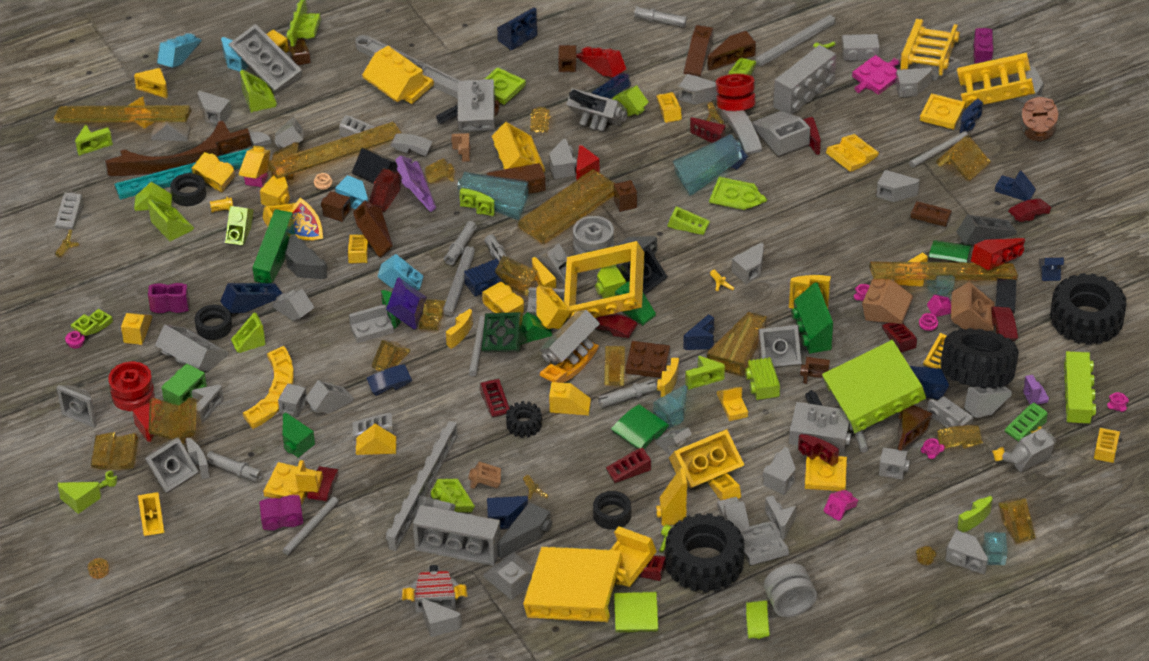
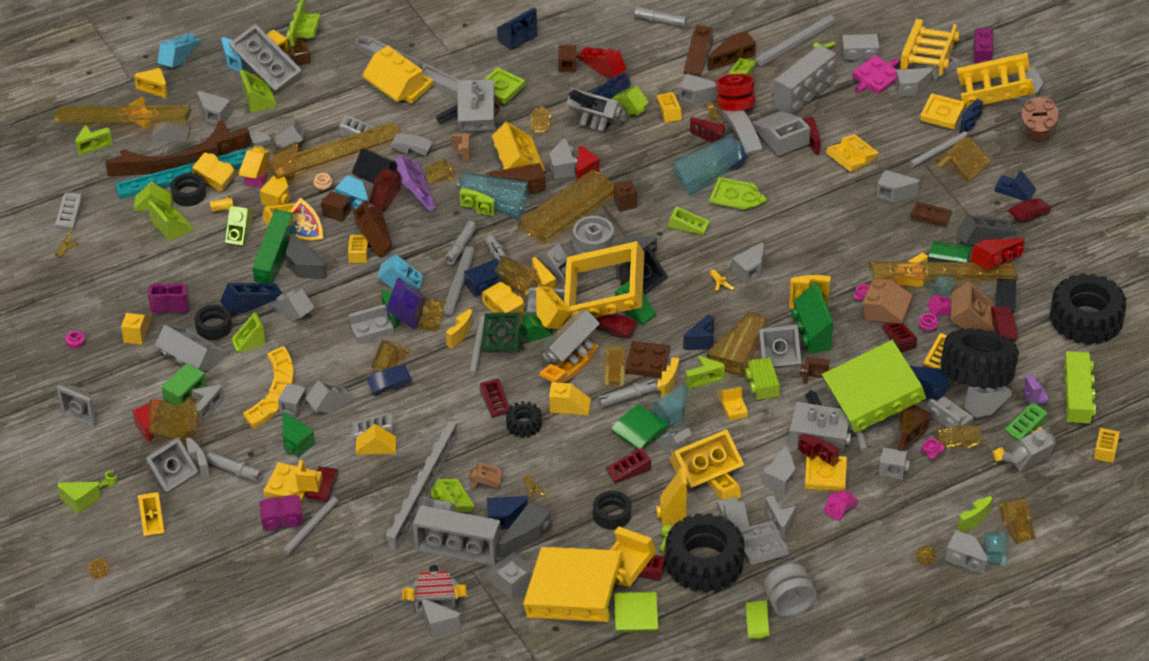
(93, 323): lime slope -> none
(114, 452): clear yellow slope -> none
(131, 385): red wheel -> none
(608, 281): lime slope -> none
(1051, 268): dark blue slope -> none
(1118, 402): dark pink plate -> none

